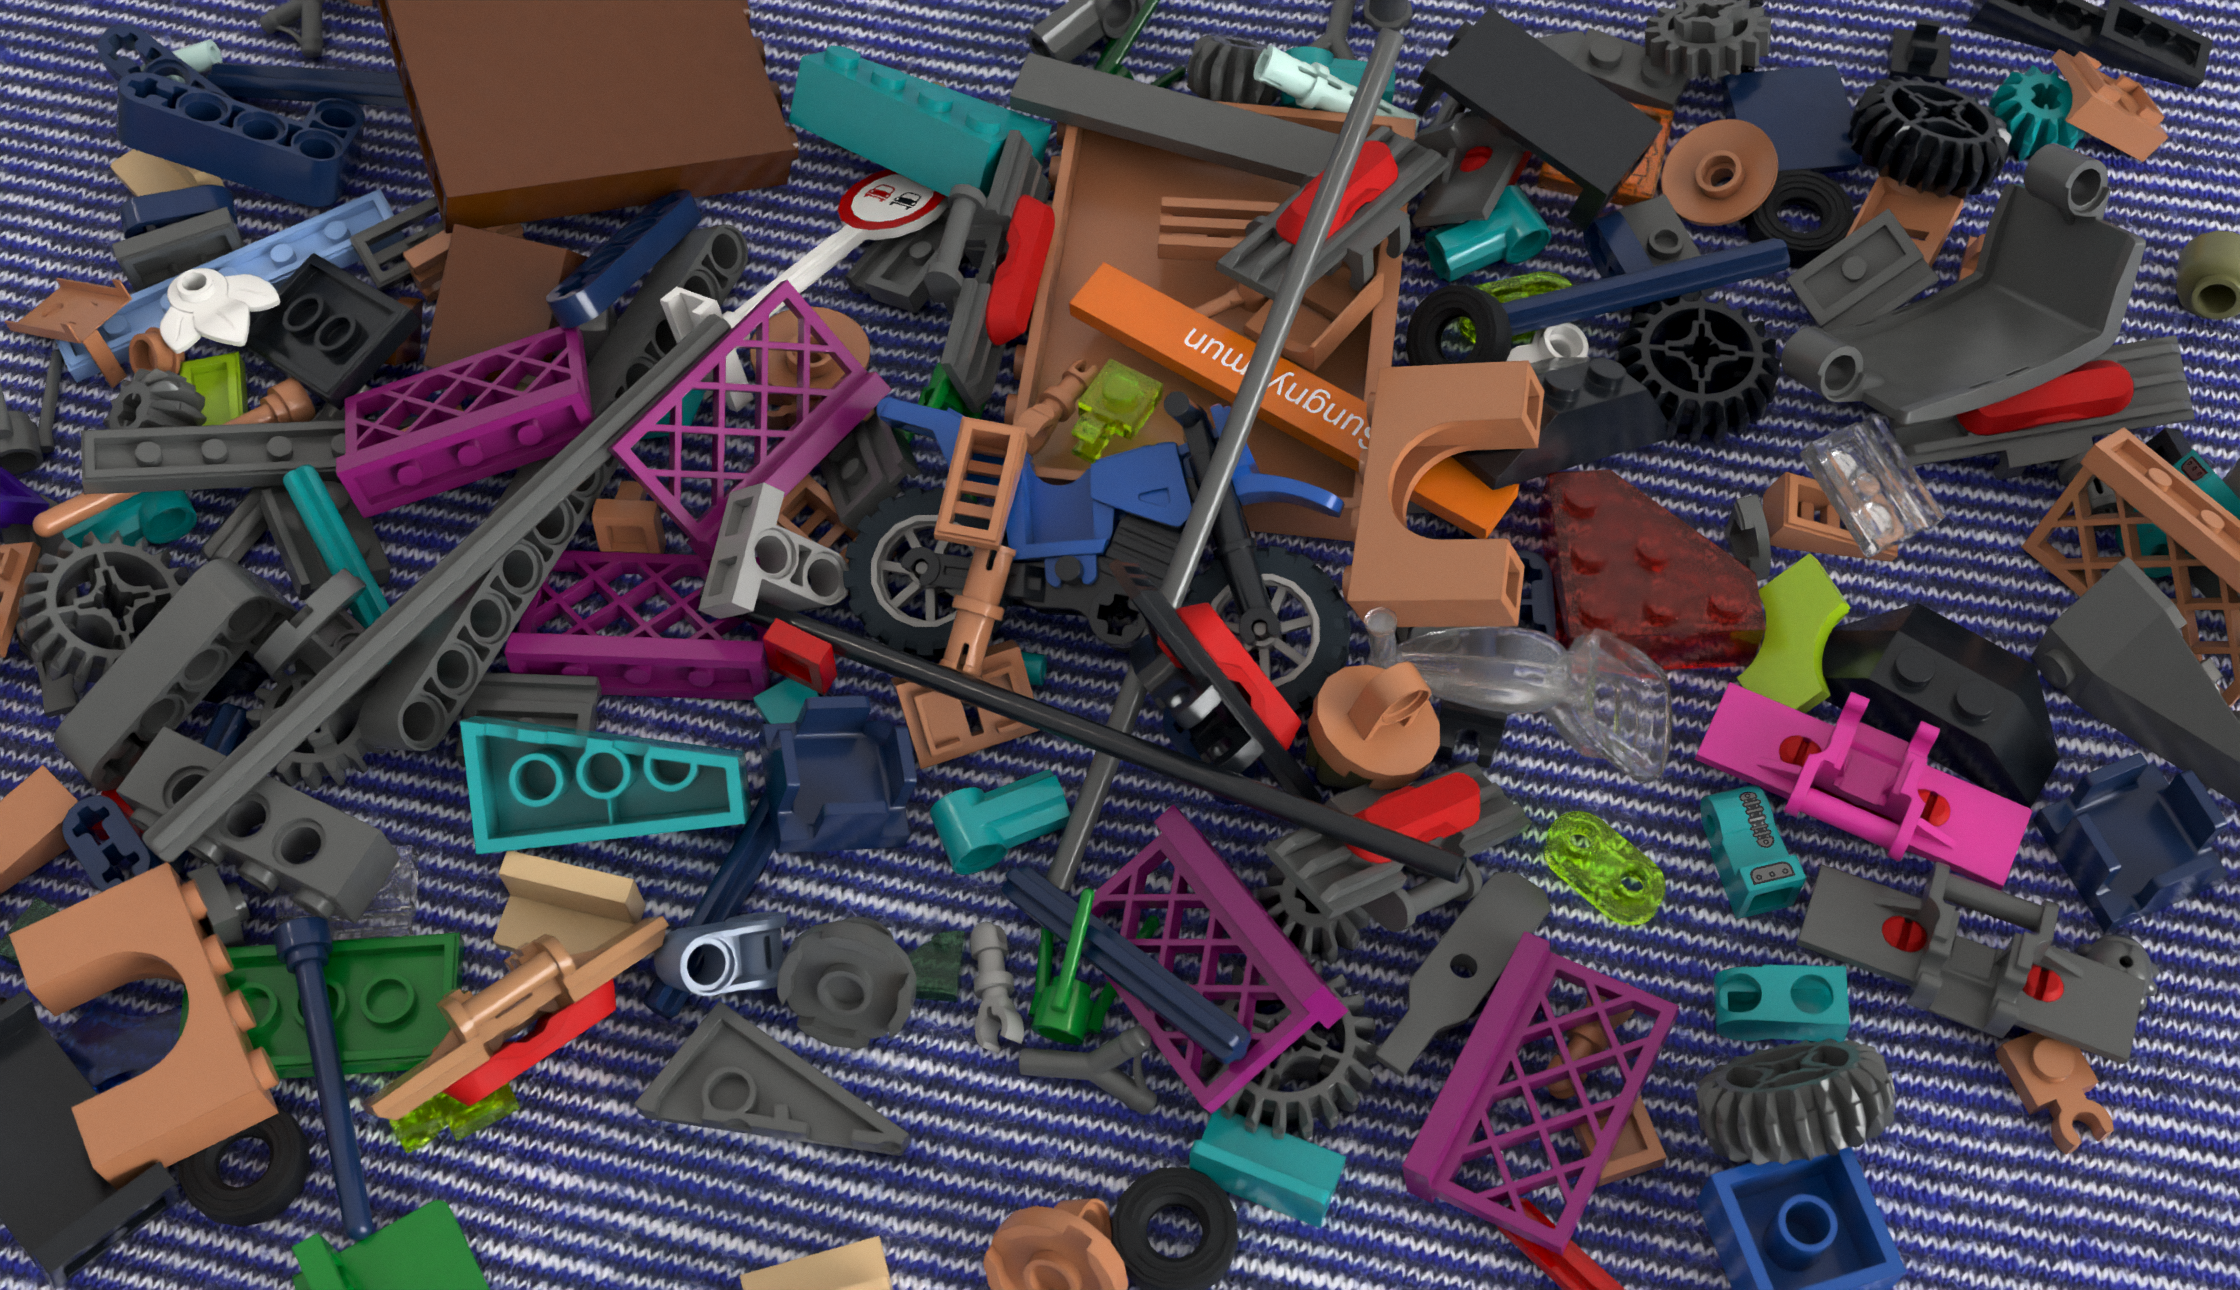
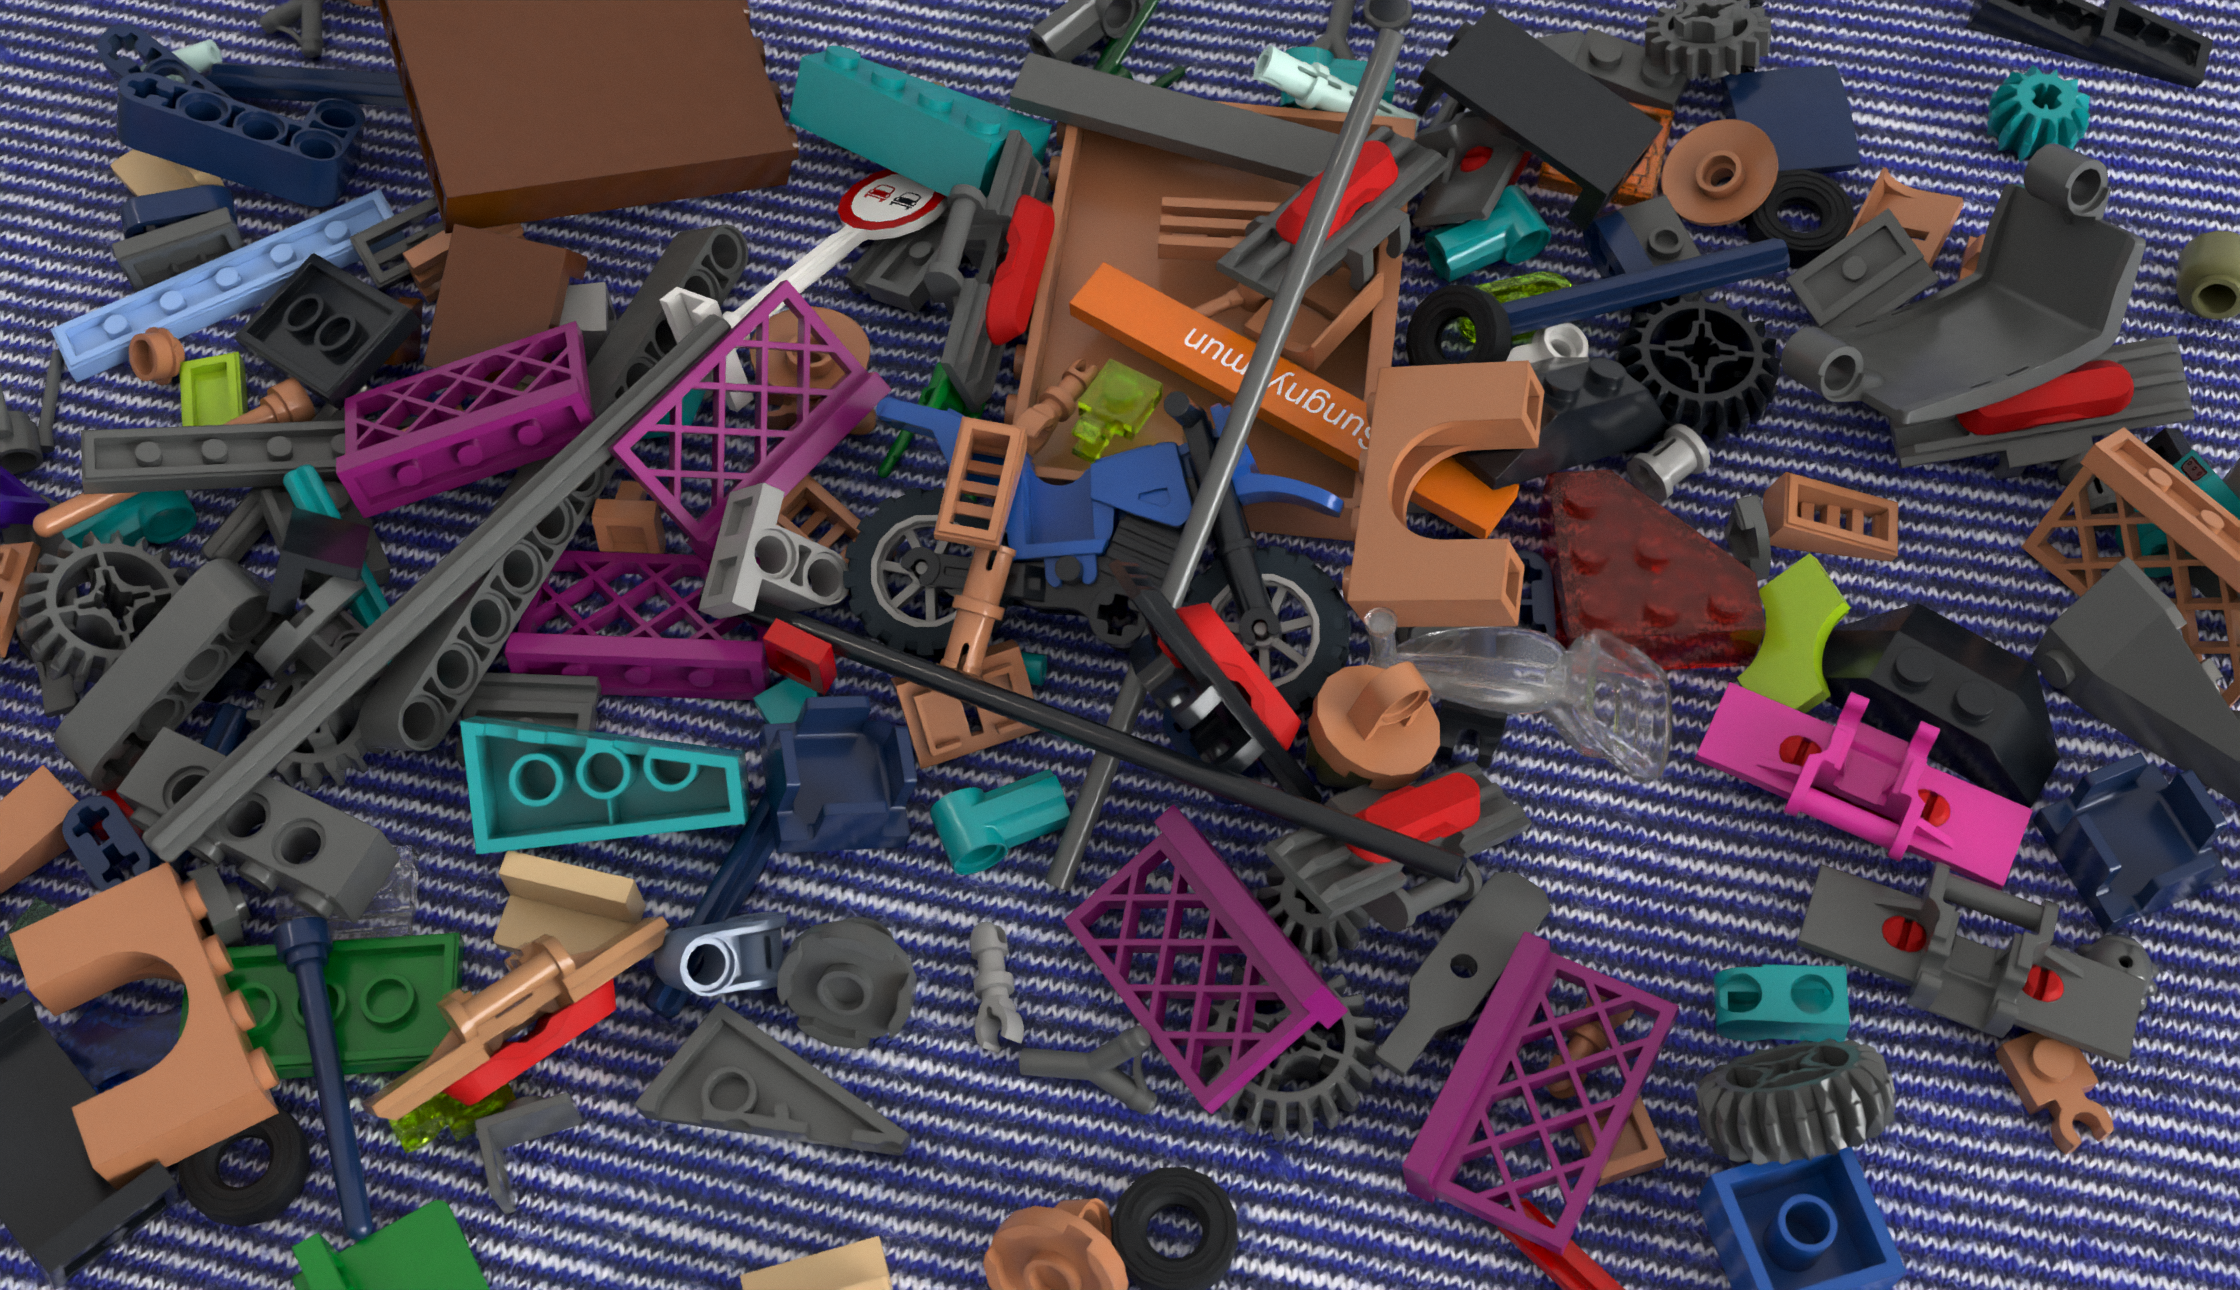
(75, 315): nougat piece -> none
(156, 401): dark grey gear -> none
(213, 307): white plate -> none
(317, 545): none -> black panel
(520, 1122): none -> dark grey bracket
(623, 259): dark blue beam -> none
(867, 469): dark grey plate -> none
(939, 966): clear green tile -> none
(1065, 1008): green plant -> none
(1130, 967): dark blue axle -> none
(1224, 71): dark grey gear -> none
(1272, 1172): teal panel -> none
(1600, 867): clear neon green plate -> none
(1668, 462): none -> light grey bush
(1750, 852): teal leg -> none
(1872, 485): clear plate -> none
(1919, 53): black tile -> none
(1929, 137): black gear -> none
(2111, 108): nougat piece -> none

